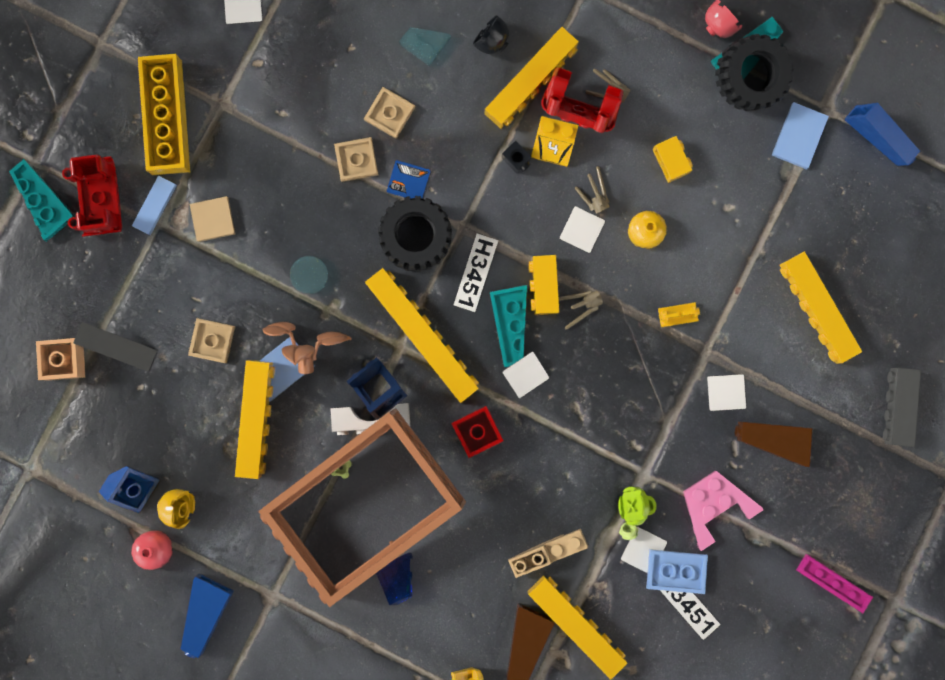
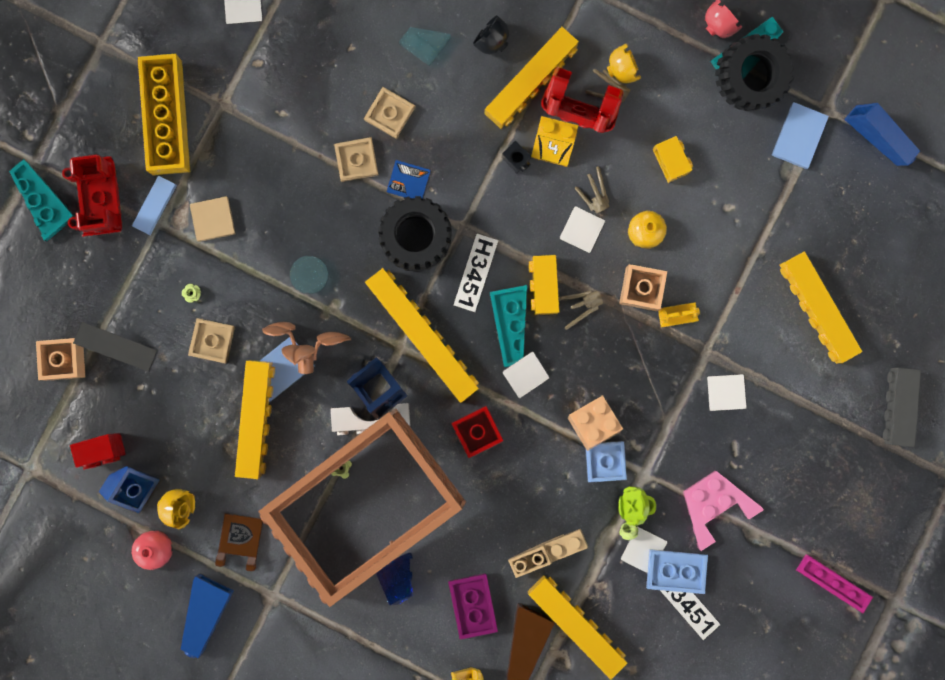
(96, 450): none -> red brick
(196, 293): none -> yellowish green plate
(240, 537): none -> reddish brown flag
(473, 606): none -> magenta plate
(595, 423): none -> light nougat brick
(606, 462): none -> light blue tile
(623, 65): none -> yellow cylinder
(643, 287): none -> light nougat brick
(779, 440): reddish brown slope -> none

